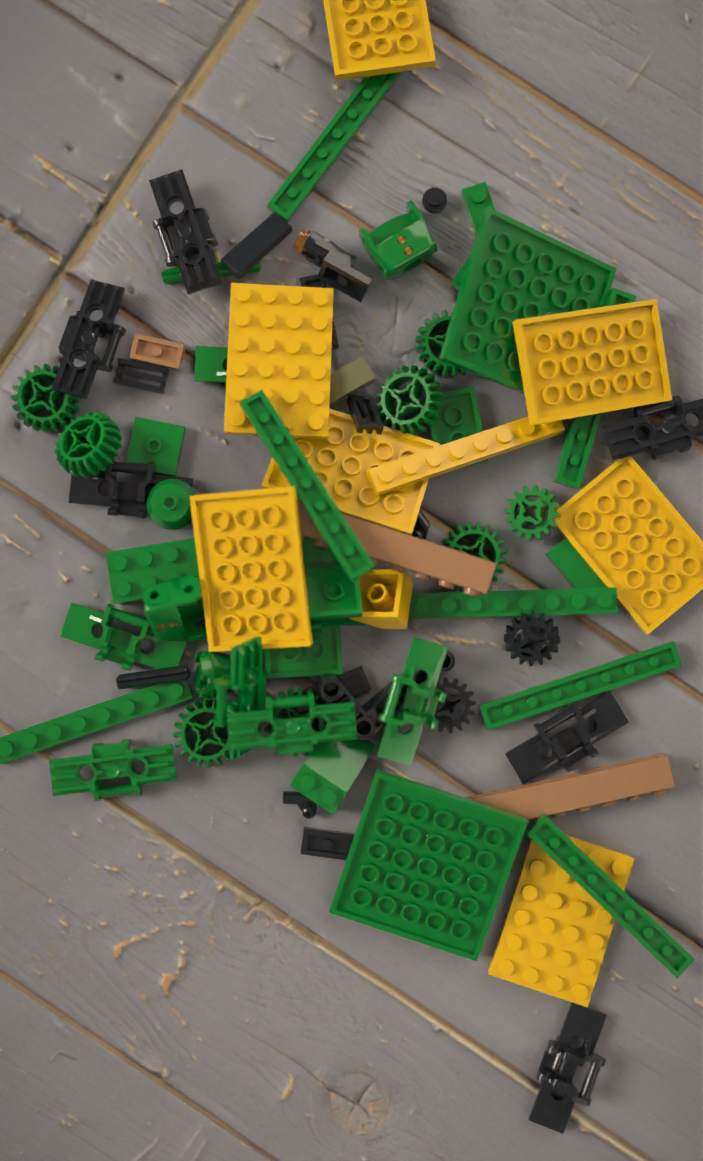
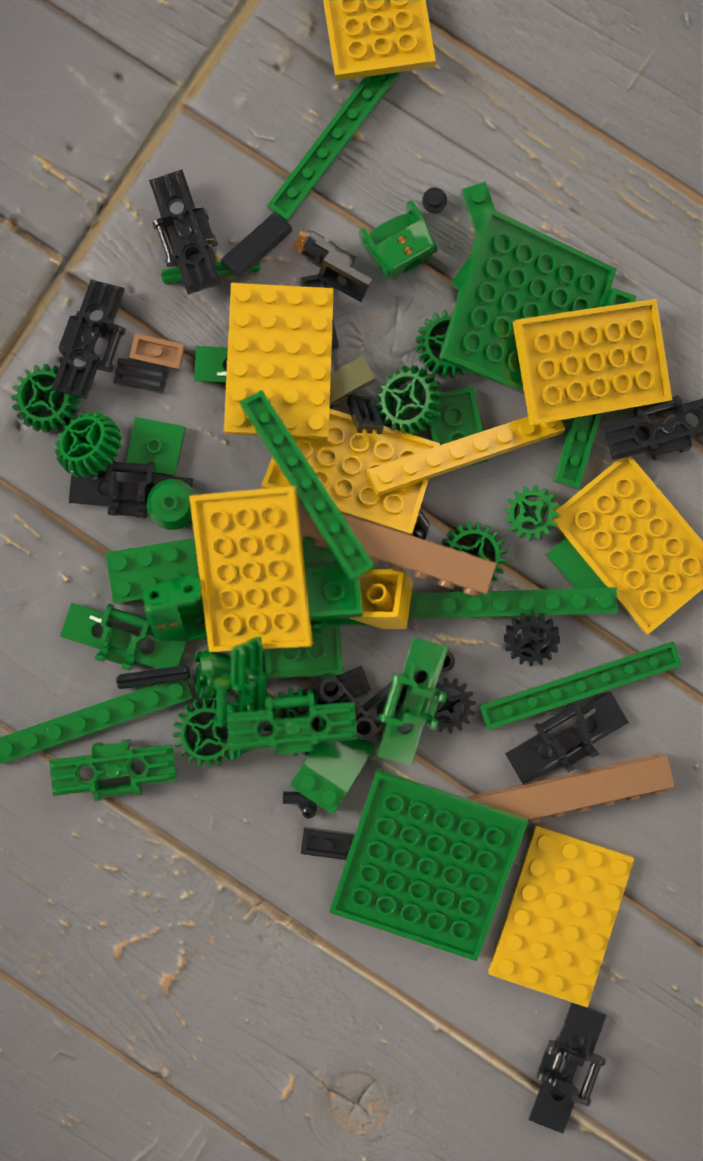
(609, 895): green plate -> none

